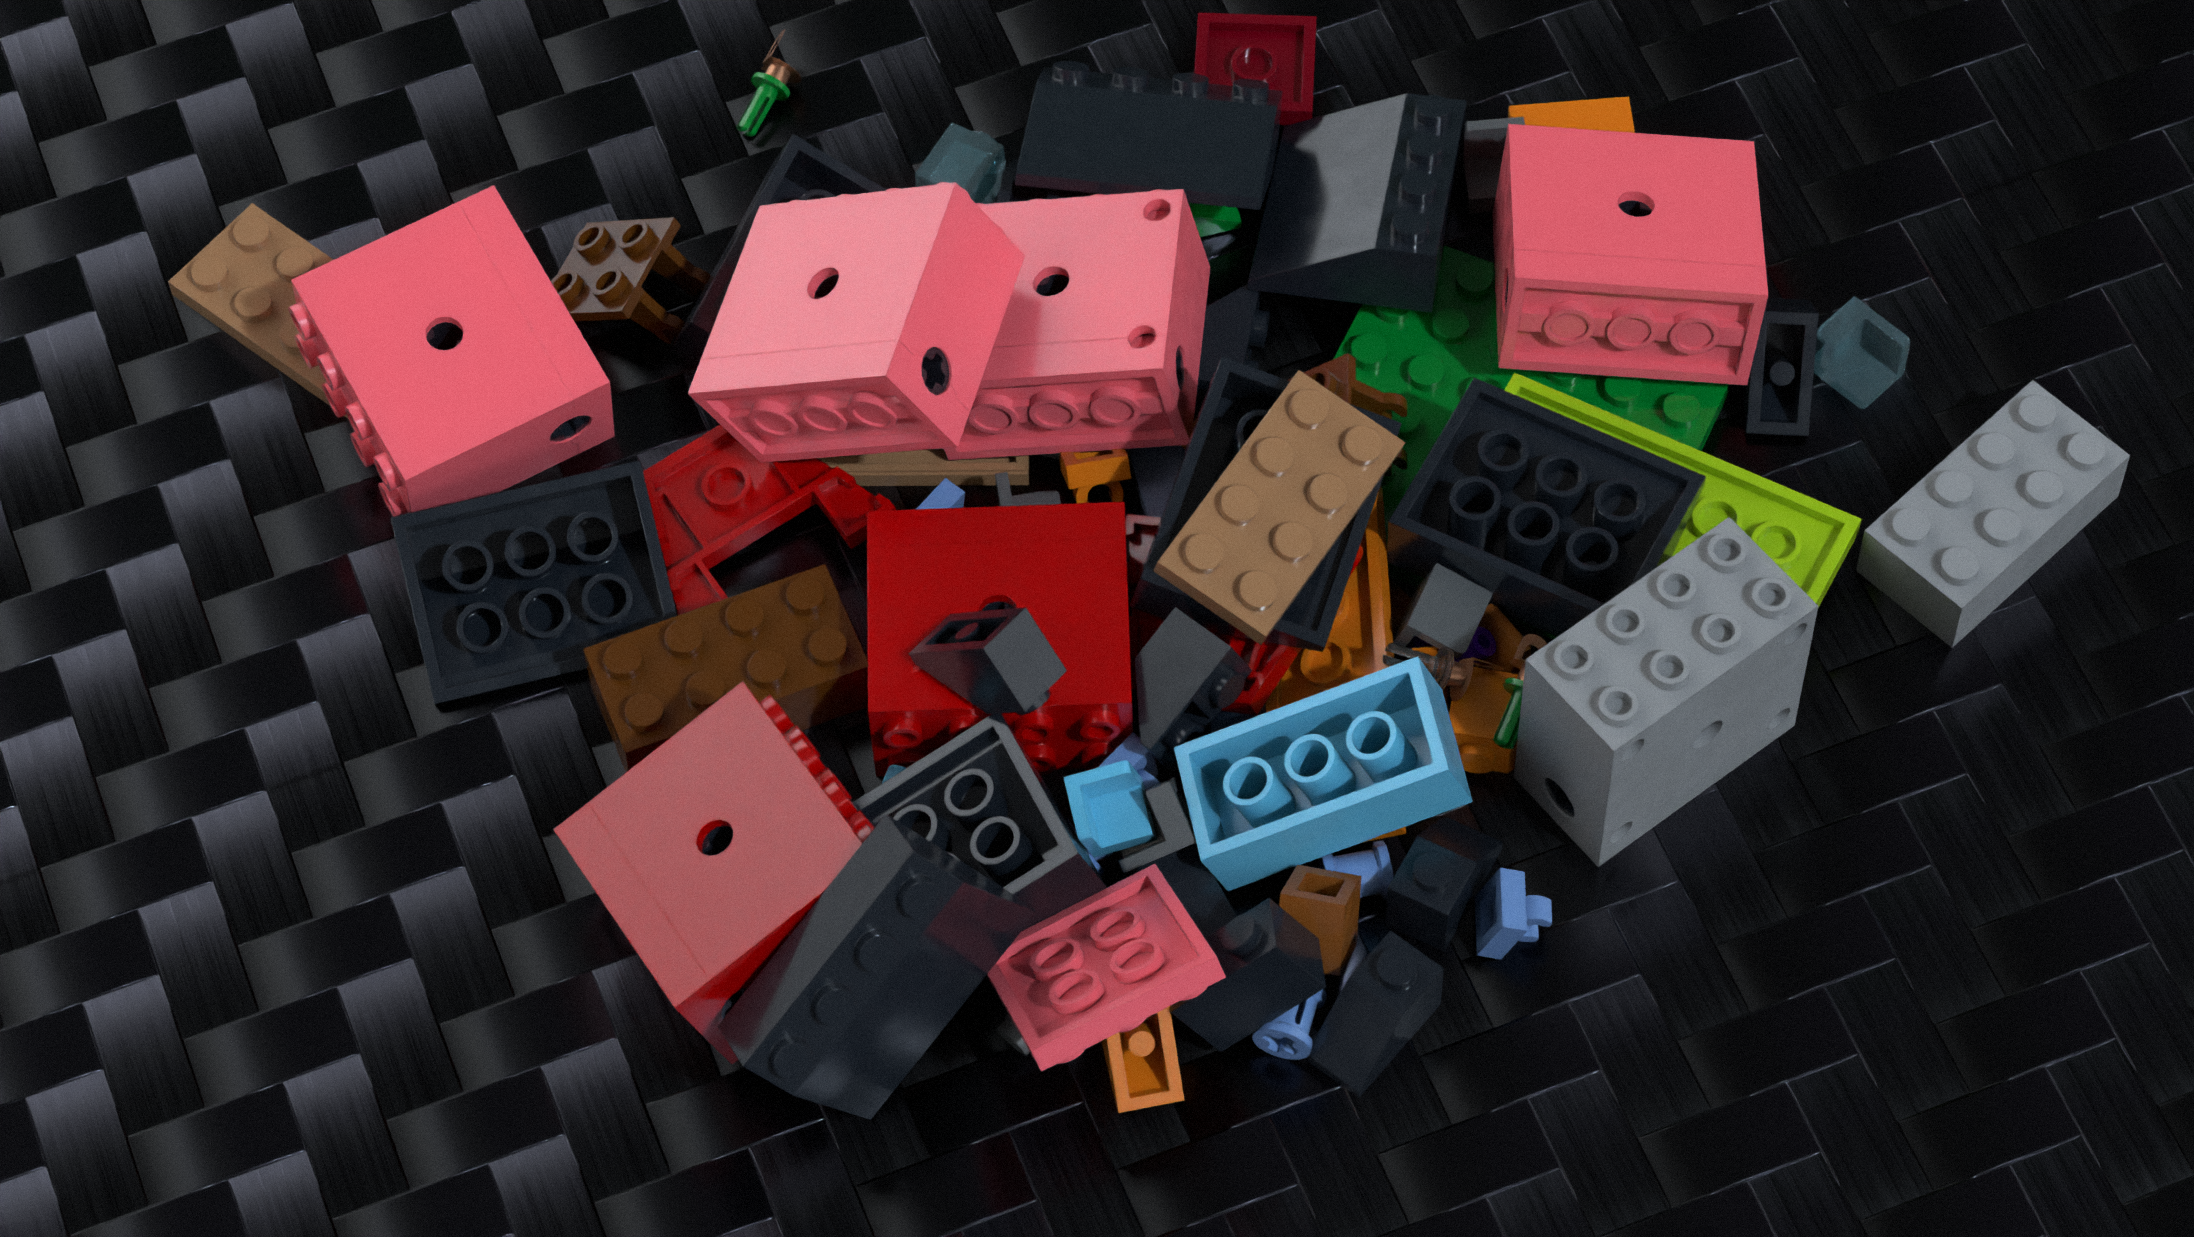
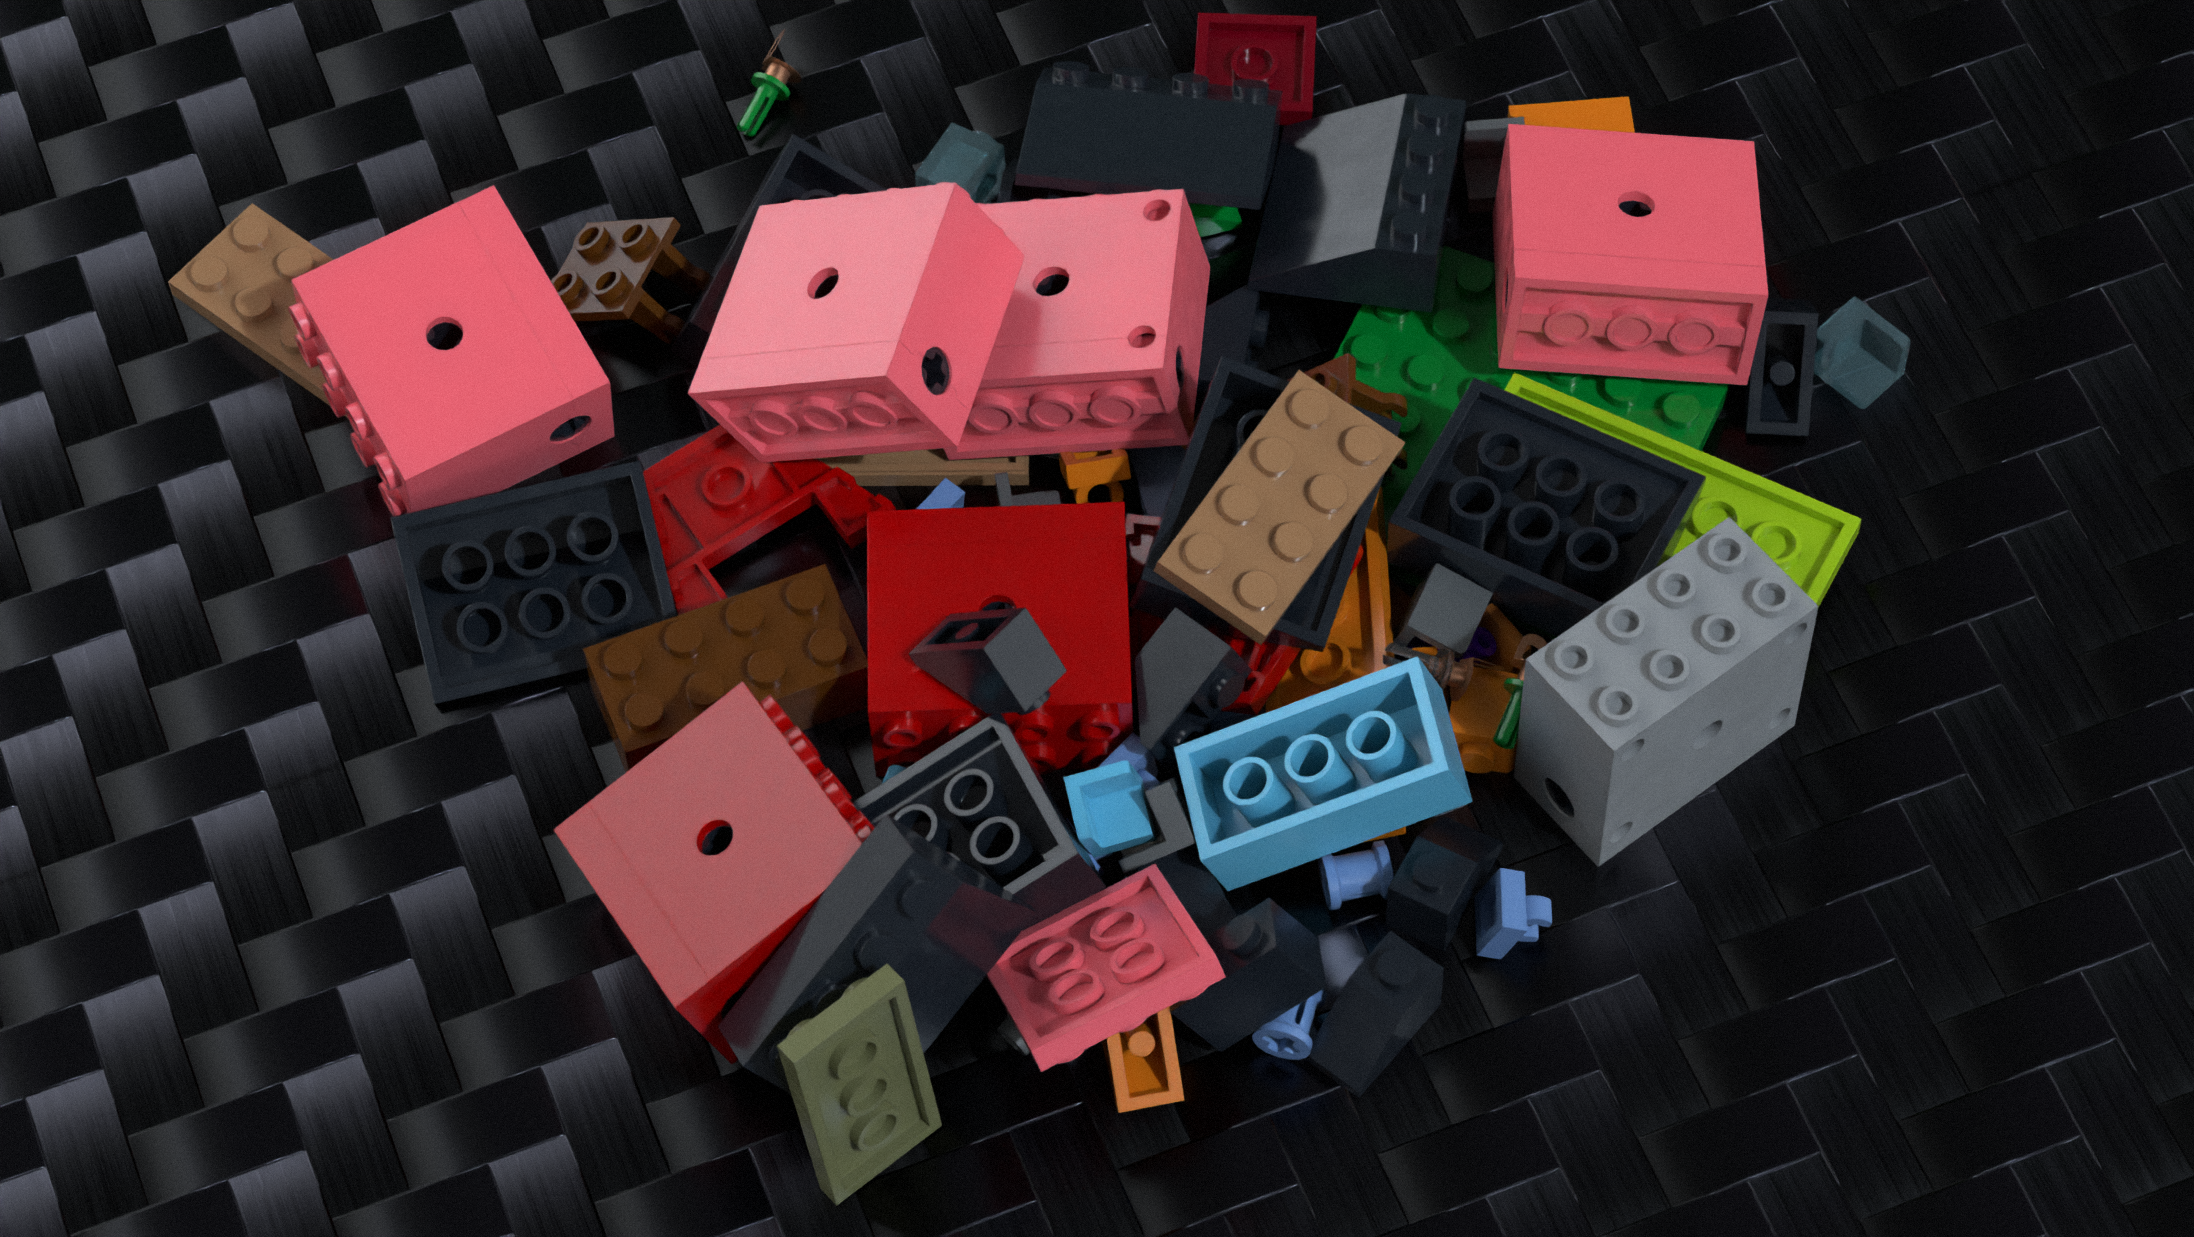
(860, 1083): none -> olive plate
(1329, 908): dark orange brick -> none
(1992, 513): light grey brick -> none

